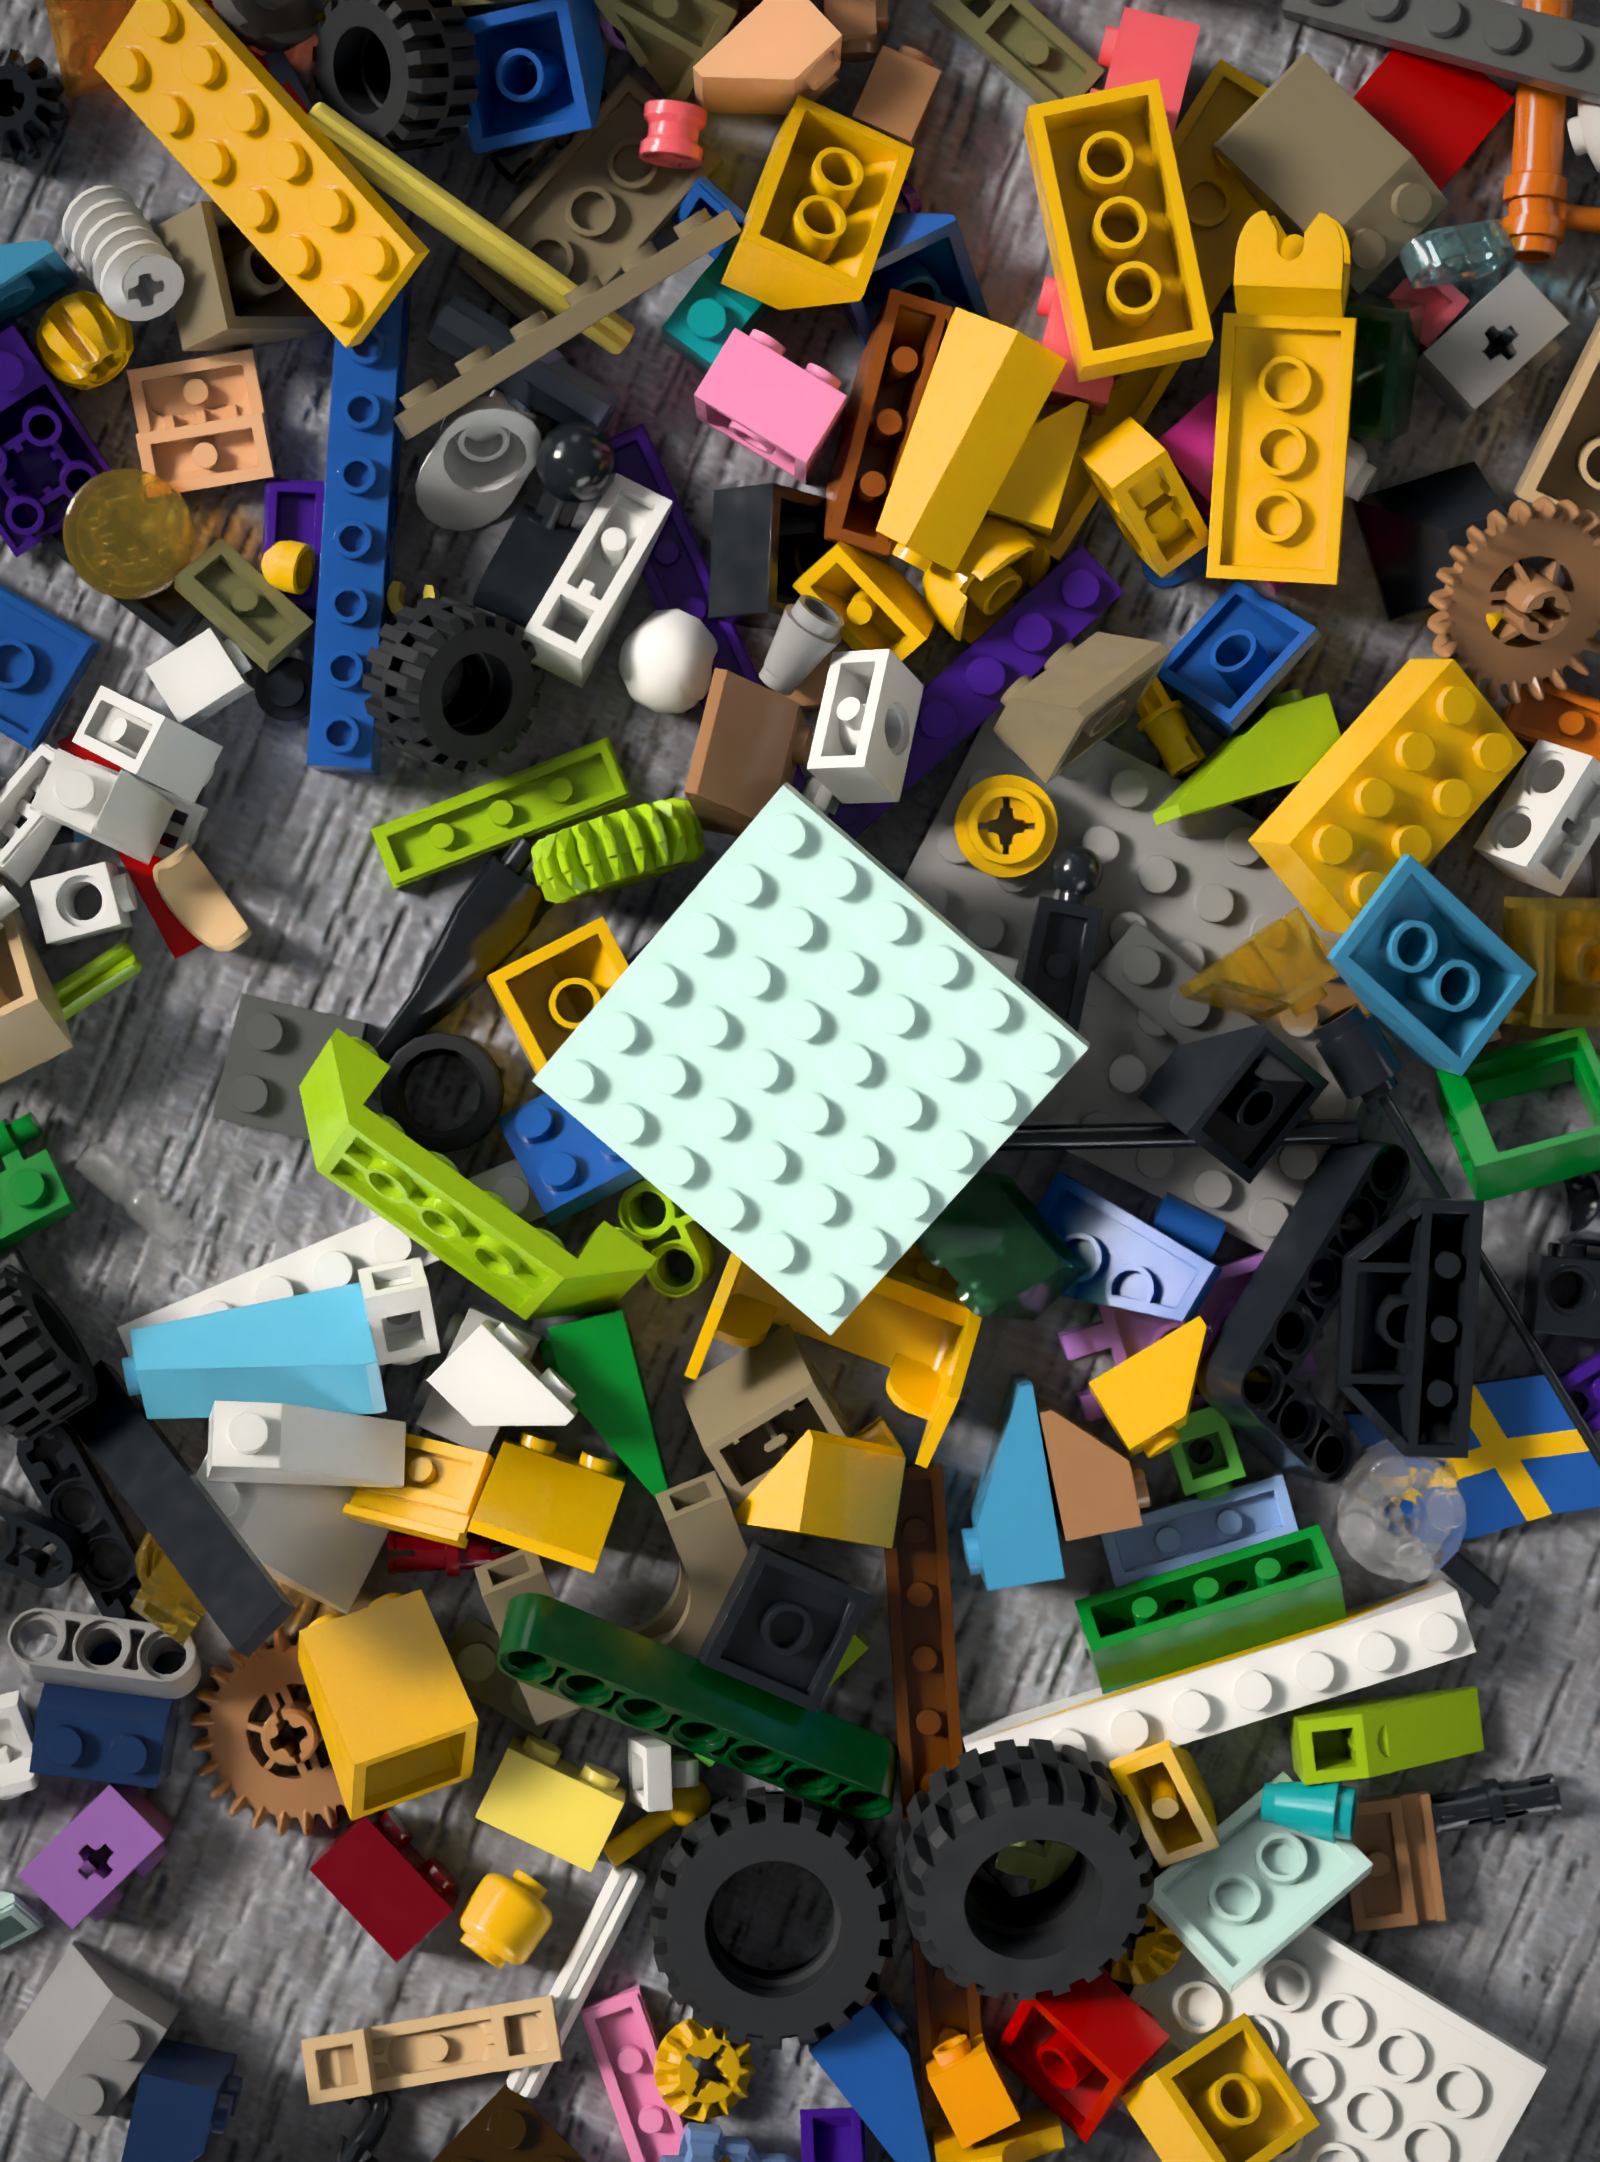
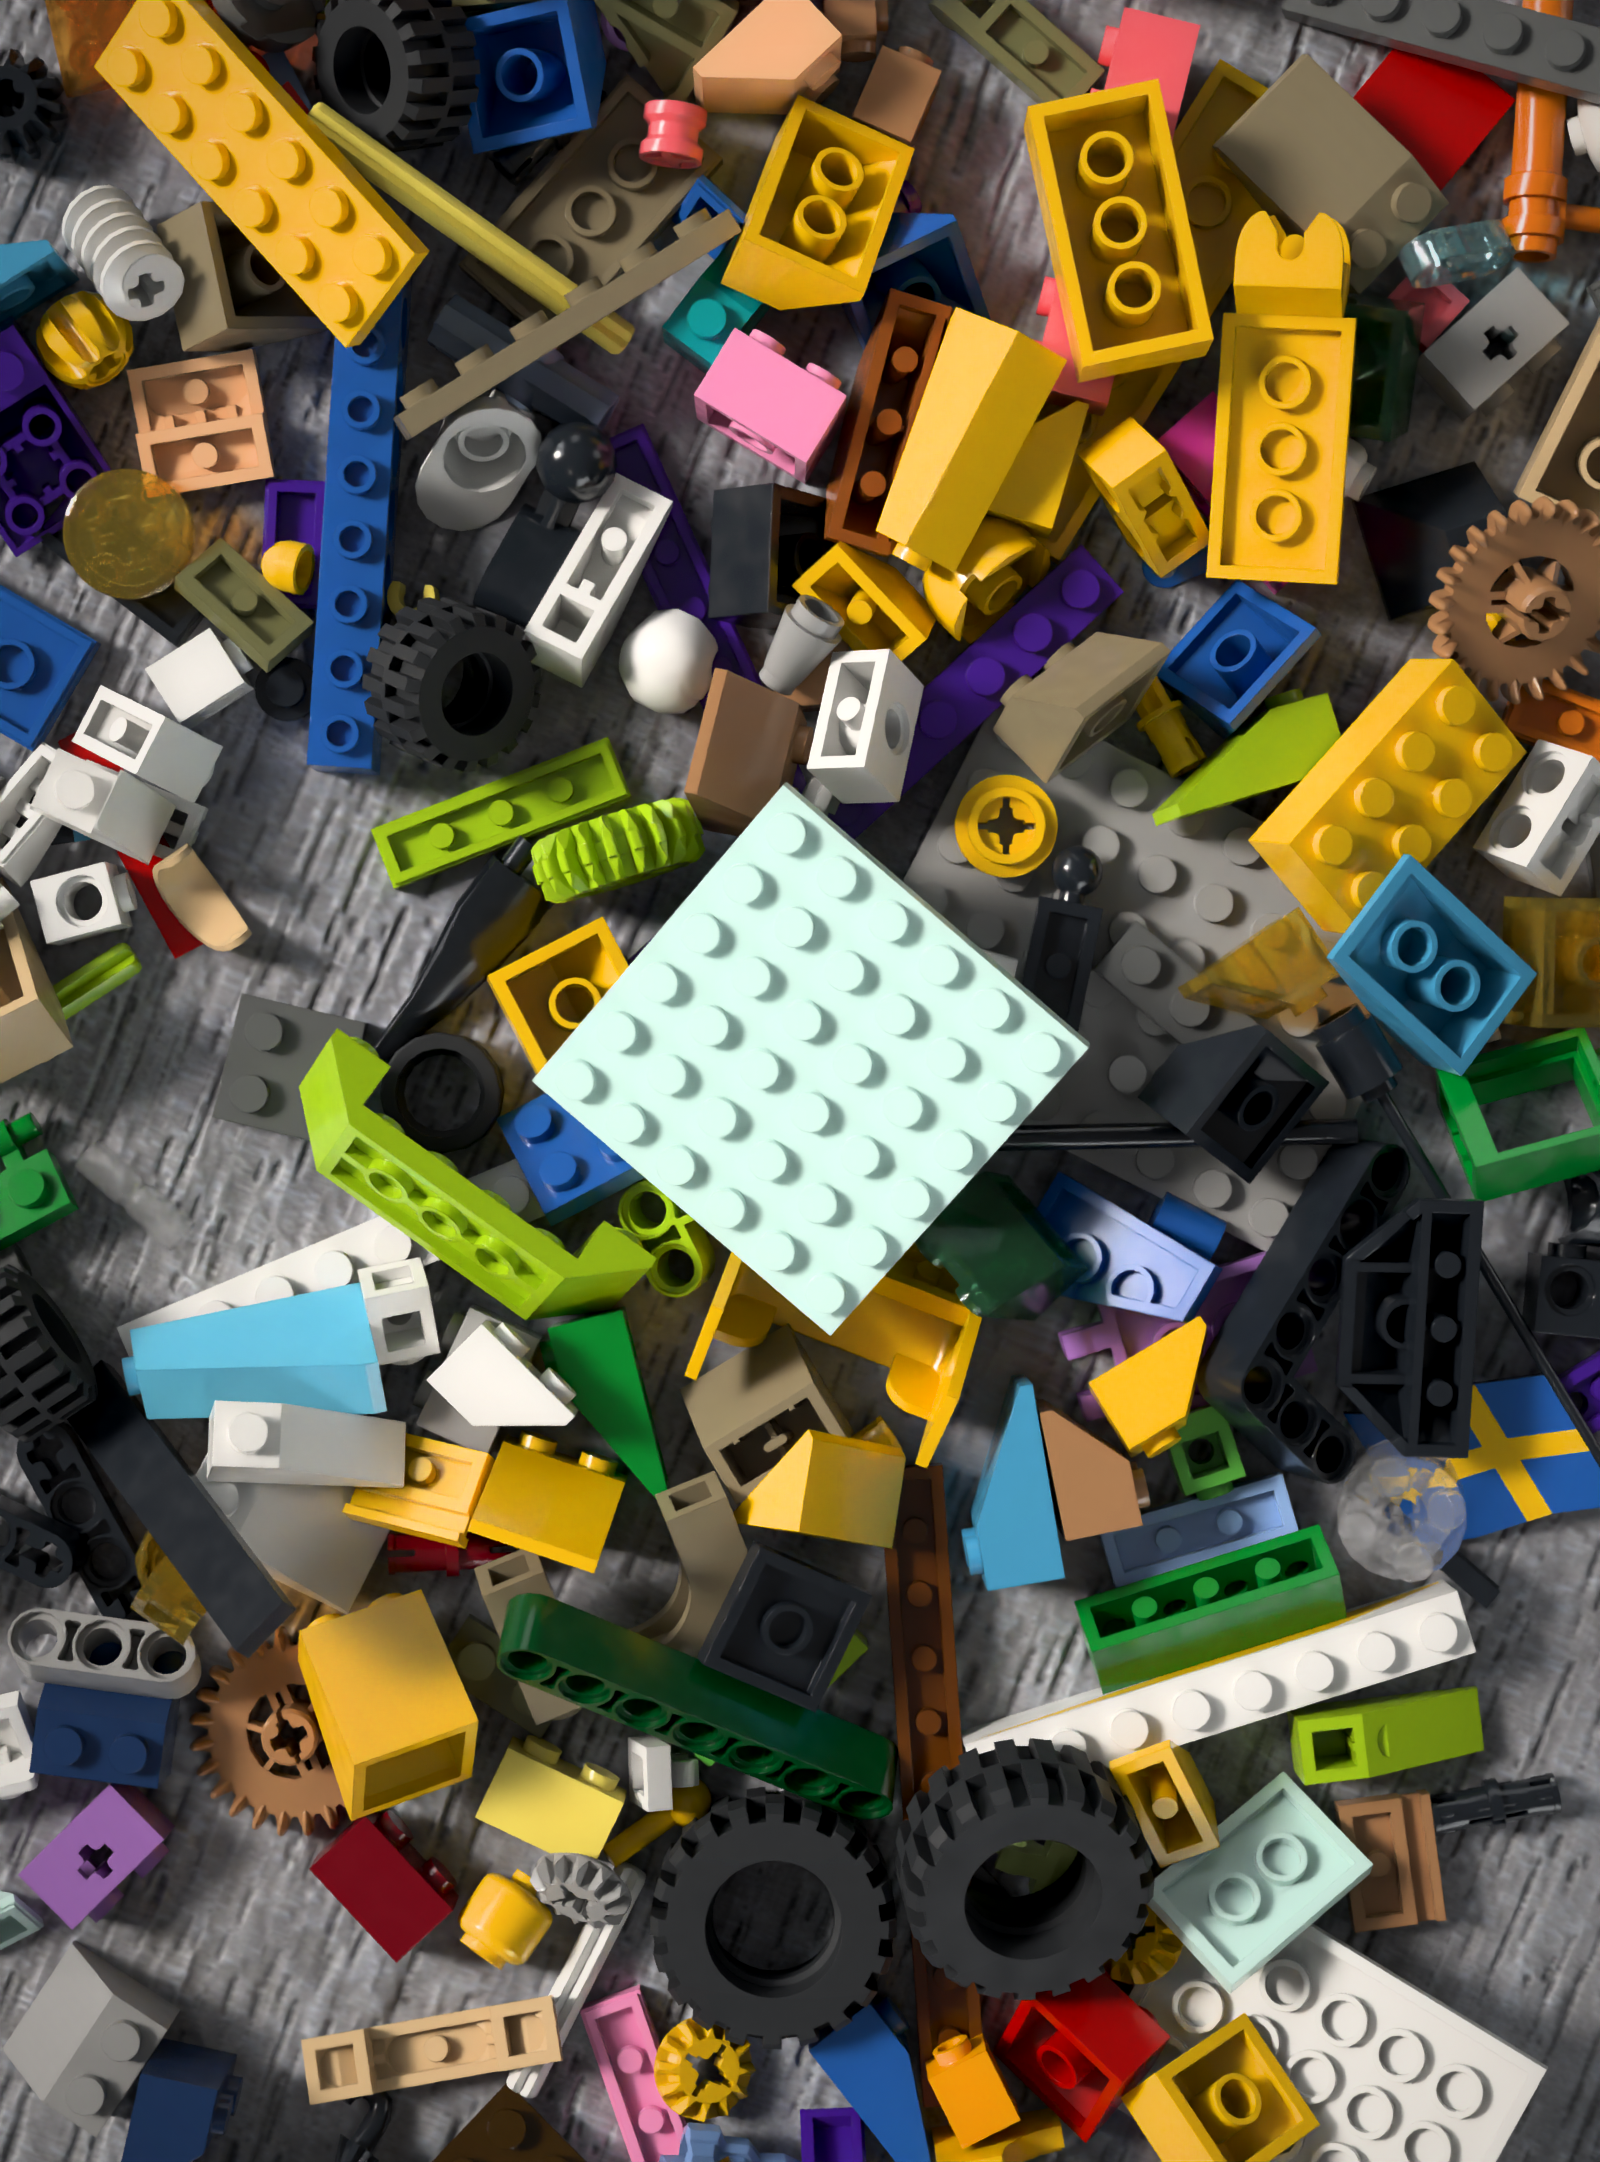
(581, 1889): none -> light grey gear
(1315, 1810): teal cone -> none

